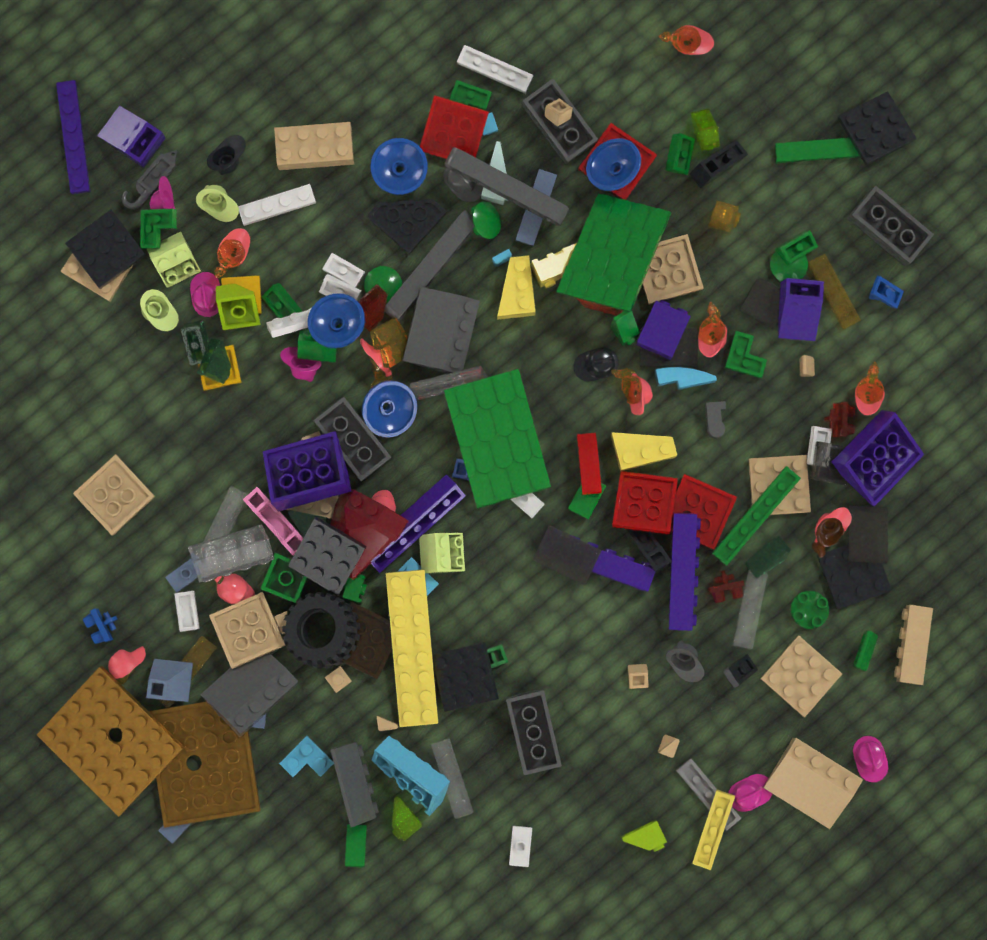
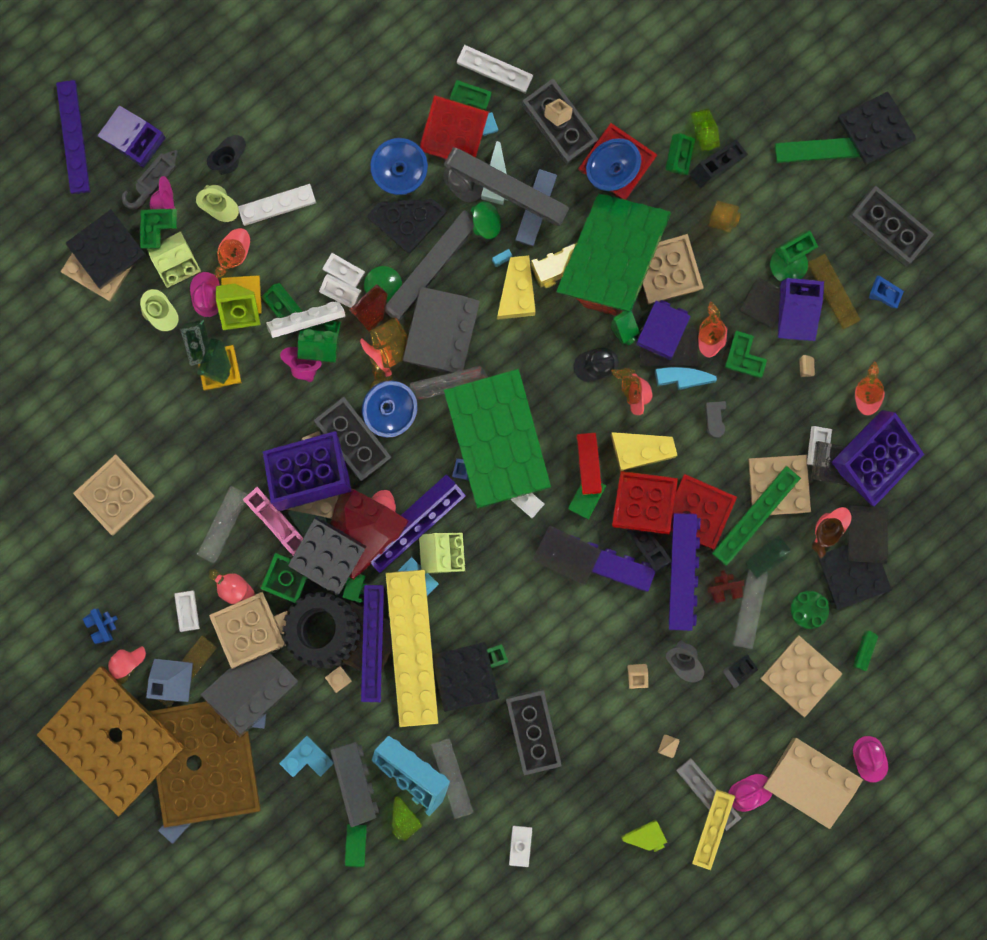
(182, 576): sand blue plate -> none
(231, 553): clear brick -> none
(314, 146): tan brick -> none
(330, 312): blue dish -> none
(372, 643): none -> dark purple plate
(384, 724): tan slope -> none
(689, 40): hair -> none
(838, 419): clear red hips -> none
(914, 644): tan brick -> none

